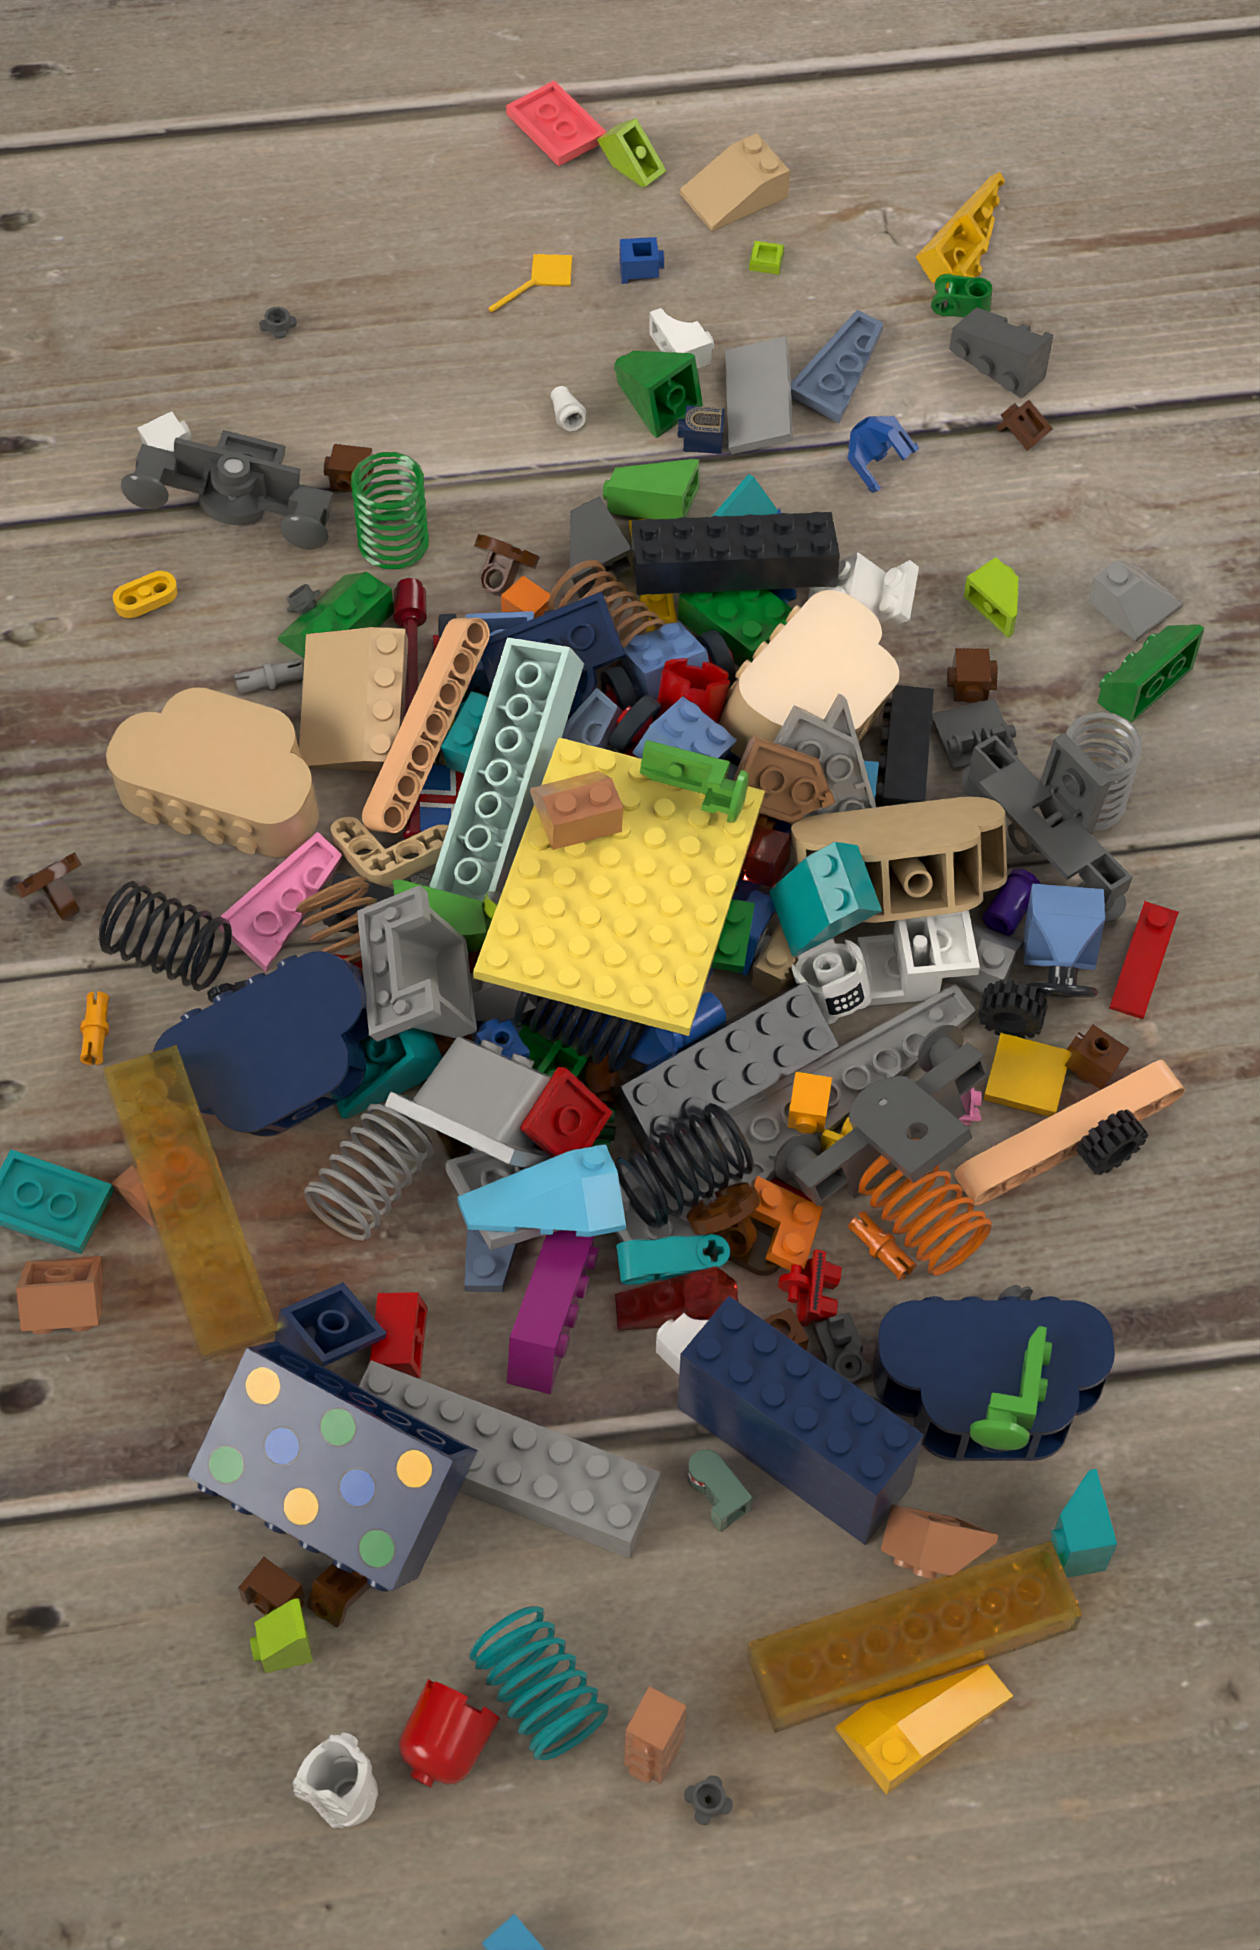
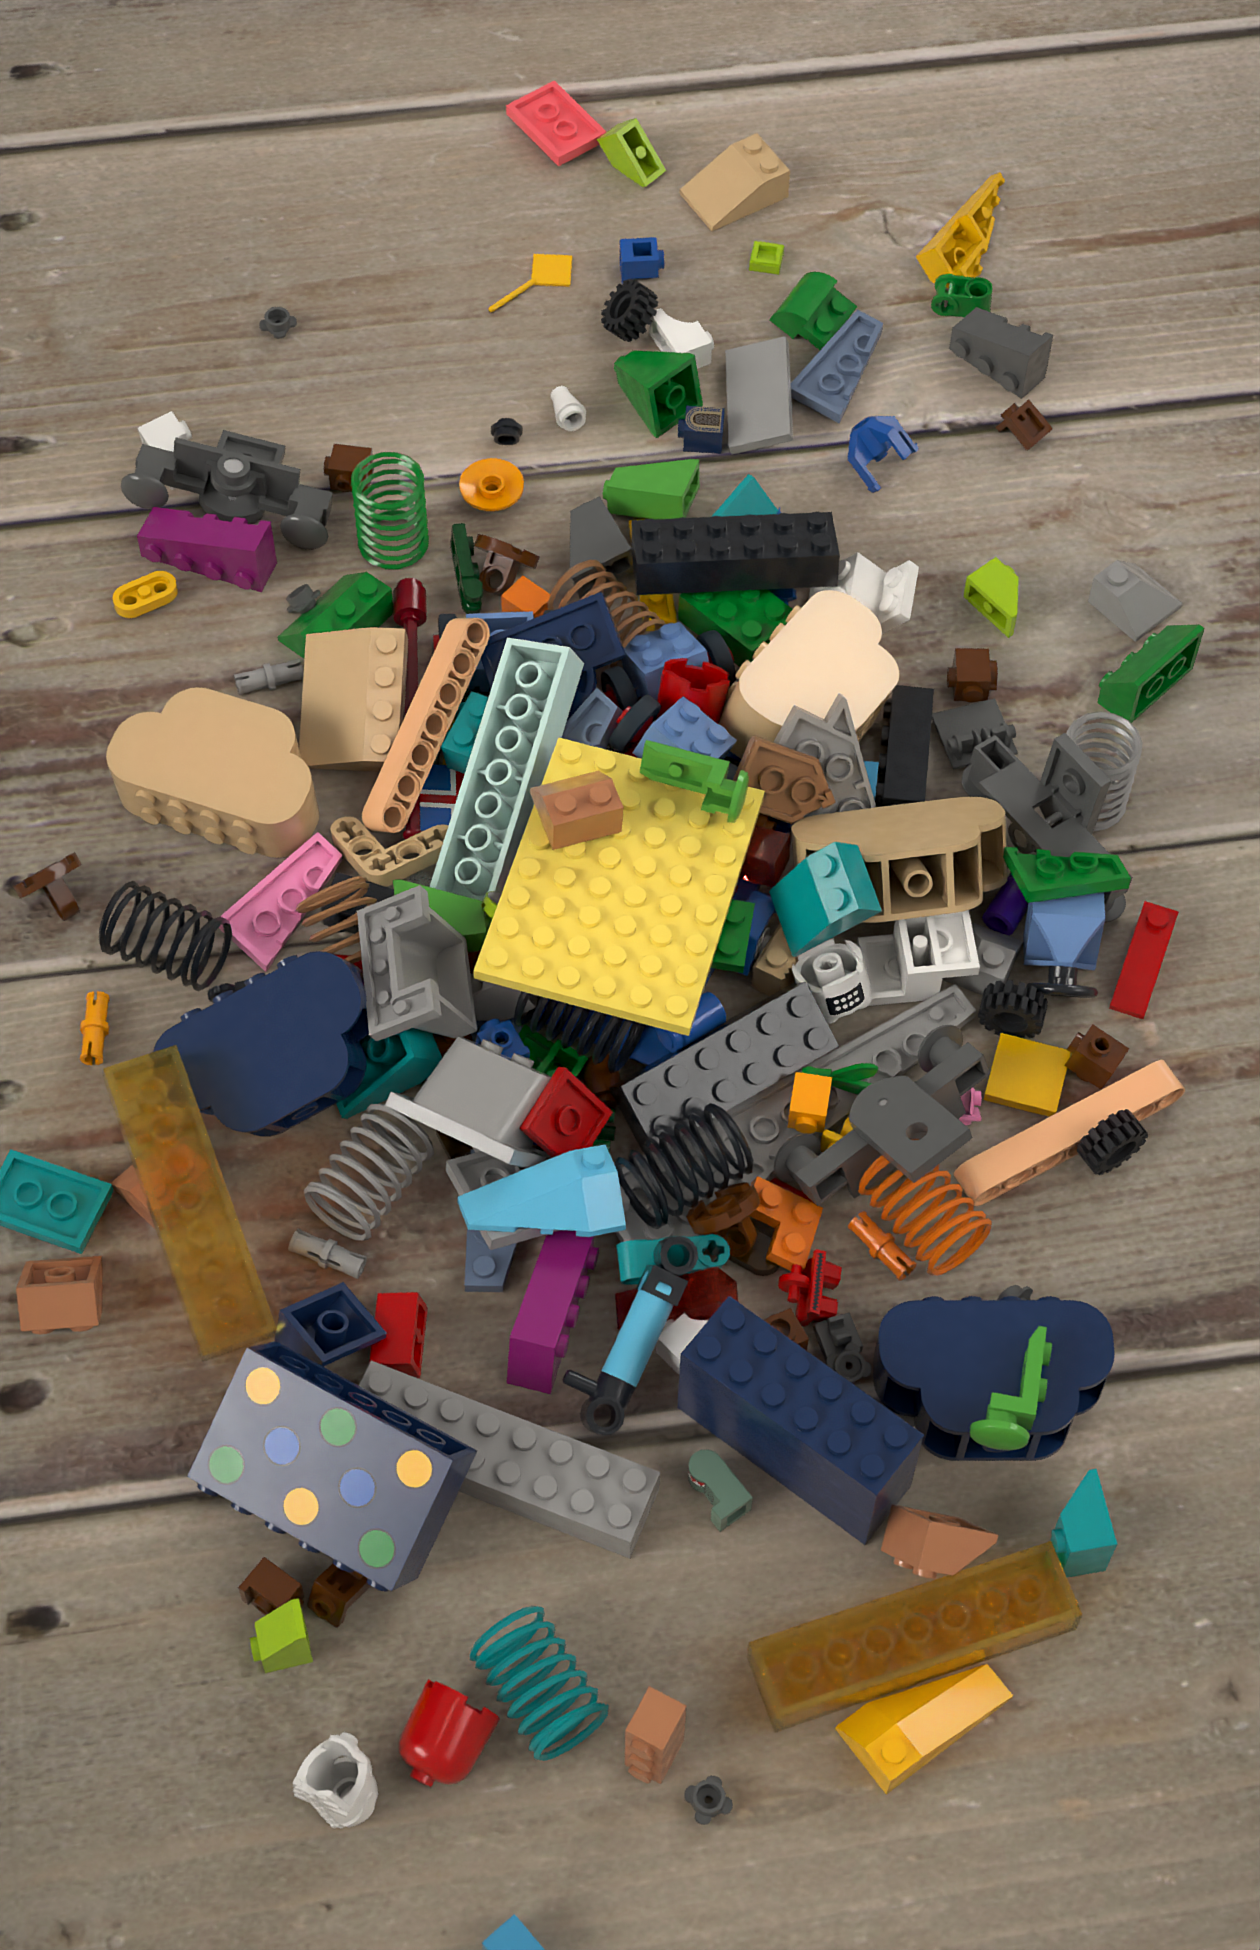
(210, 547): none -> magenta wedge
(327, 1253): none -> light grey pin
(466, 572): none -> dark green hinge
(491, 484): none -> light orange dish
(506, 431): none -> black plate
(629, 310): none -> black tyre
(657, 1294): none -> piece
(813, 309): none -> green brick
(847, 1078): none -> green piece
(1056, 877): none -> green wing

